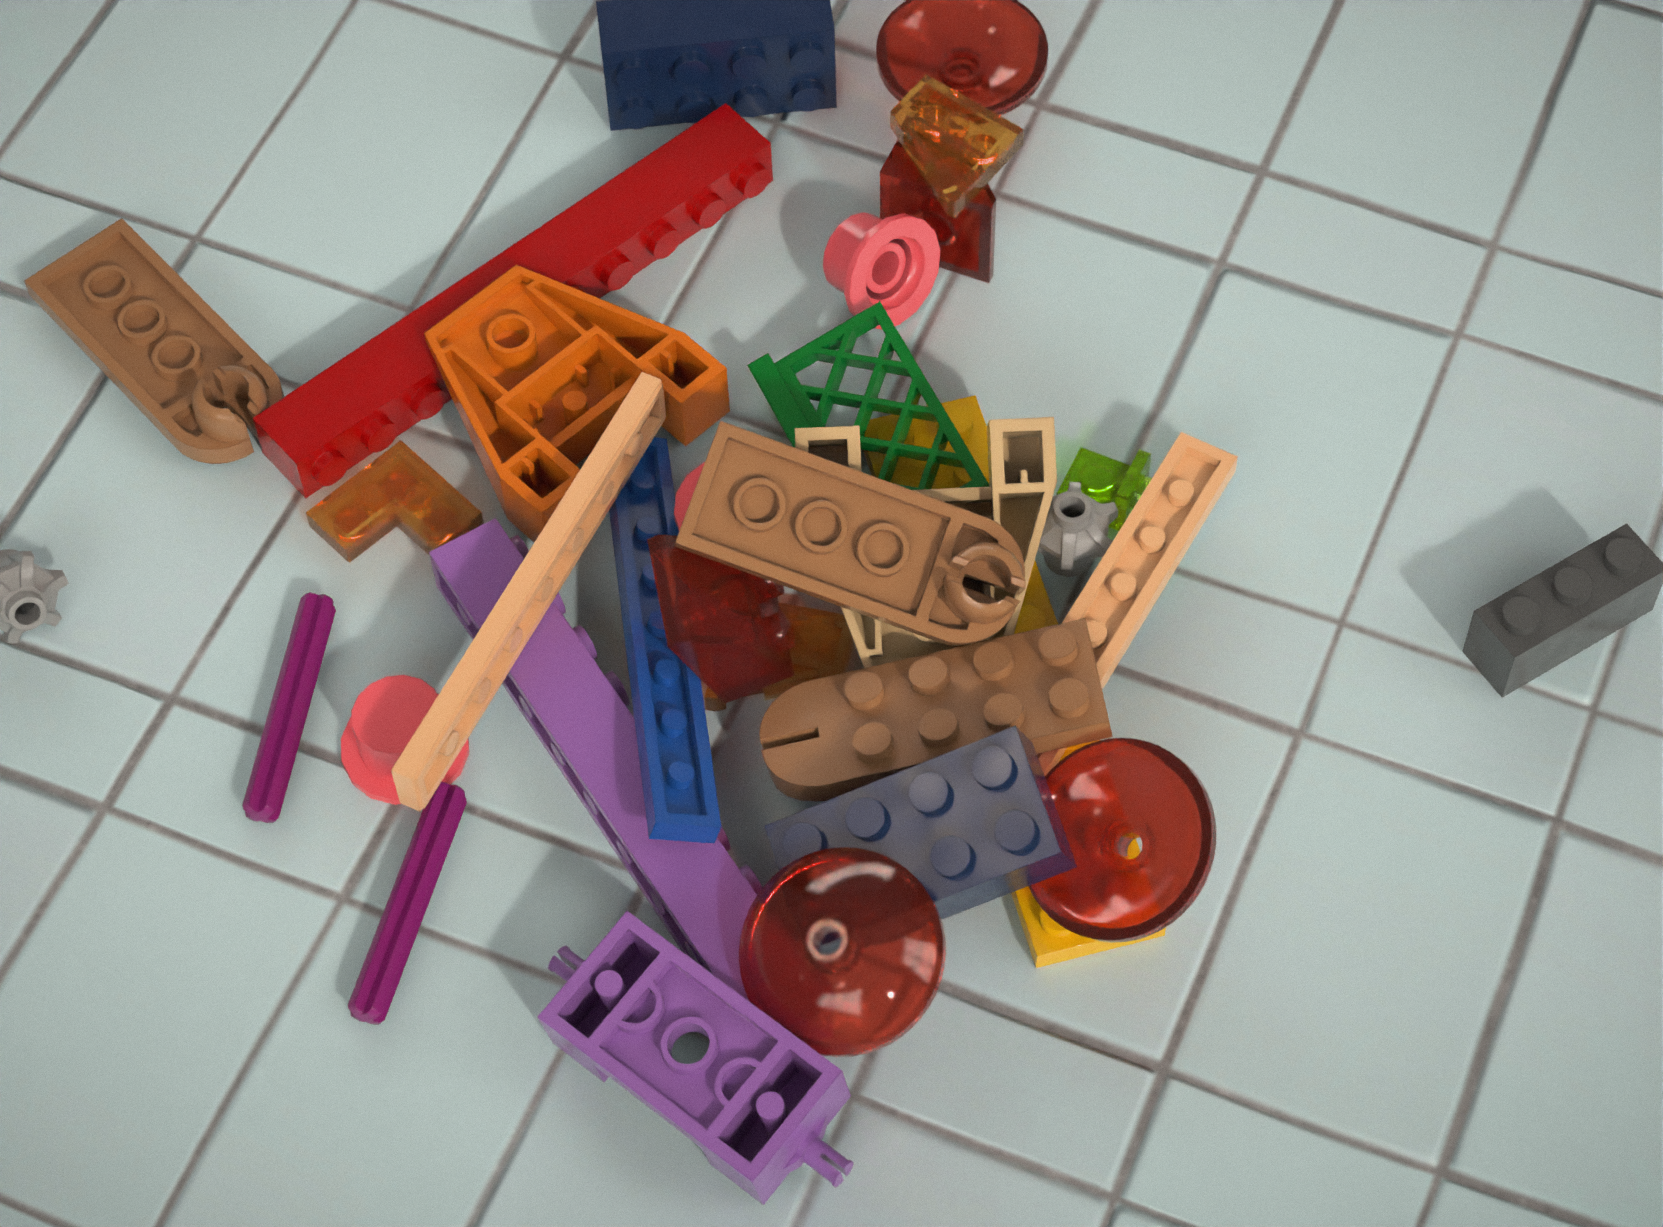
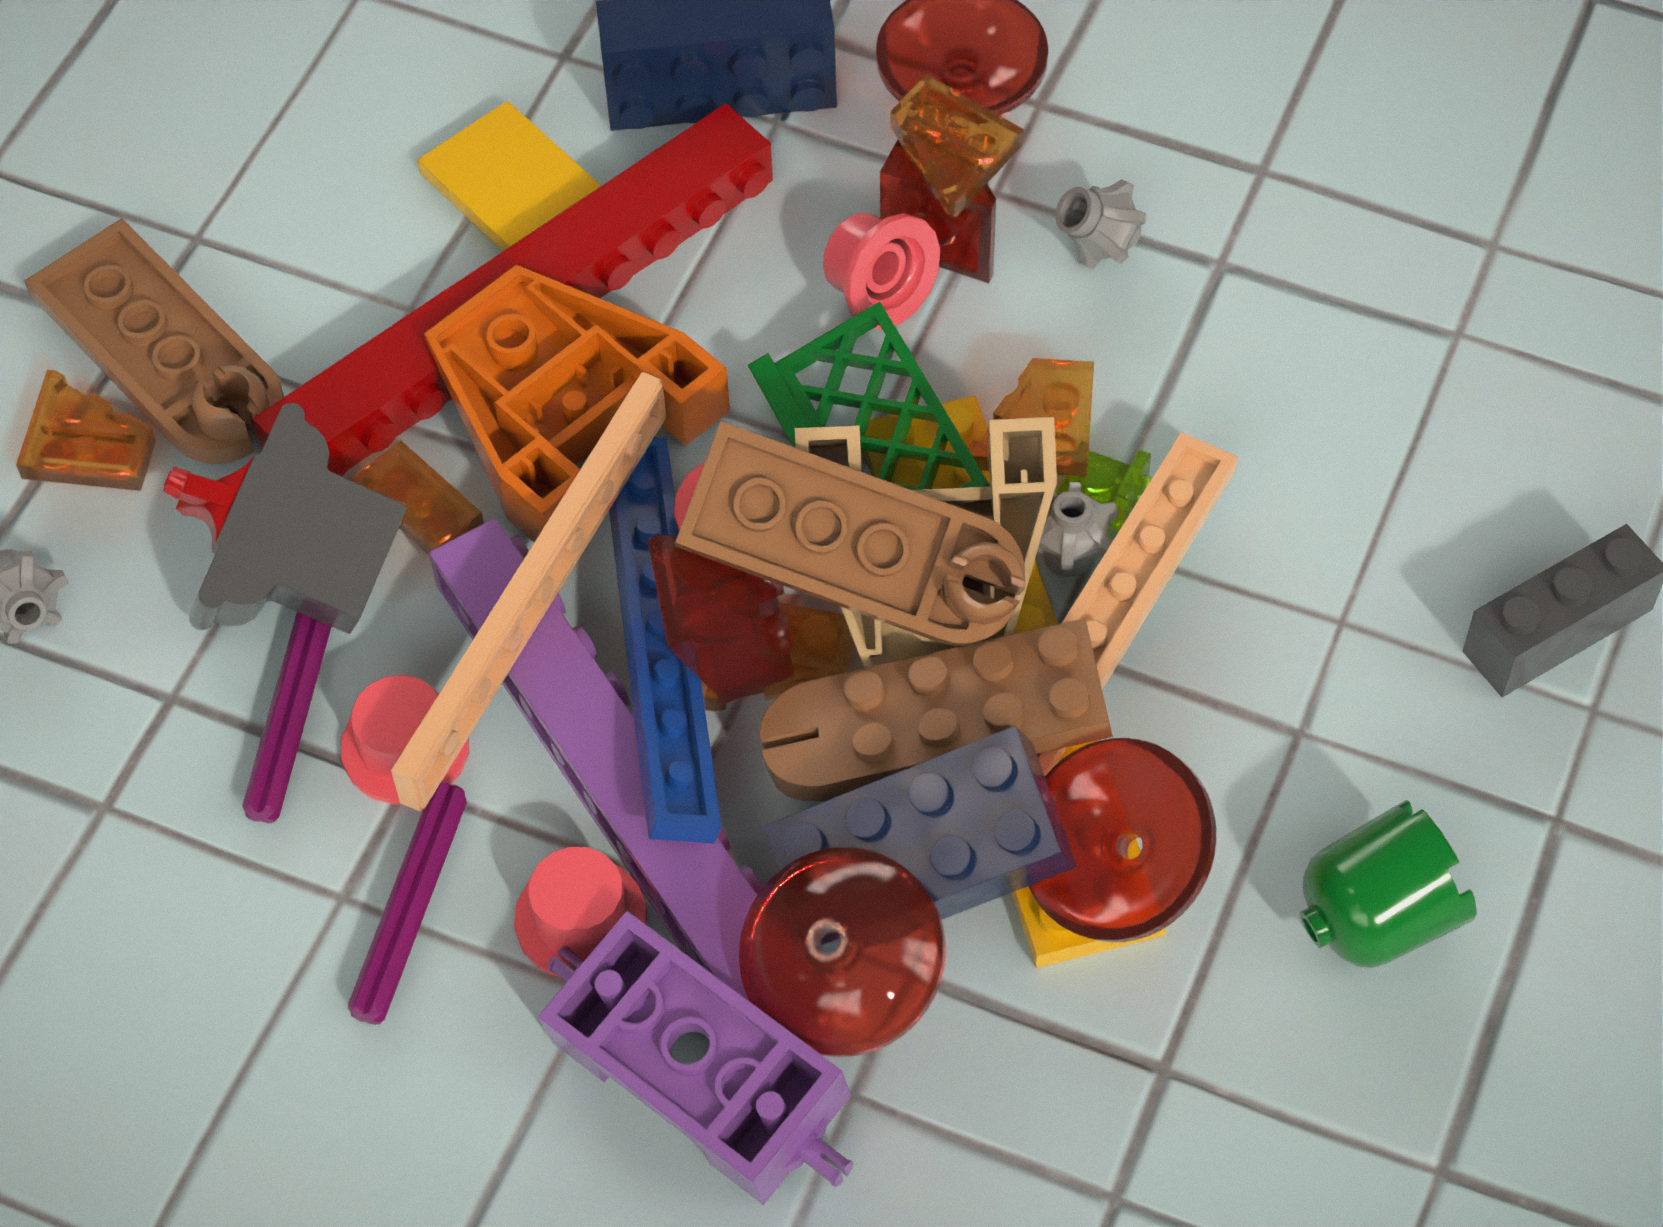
(83, 440): none -> clear orange wing
(288, 532): none -> dark grey piece
(505, 175): none -> yellow tile
(573, 903): none -> coral piece
(1051, 390): none -> clear orange wing
(1100, 221): none -> light grey rock
(1384, 889): none -> green cylinder

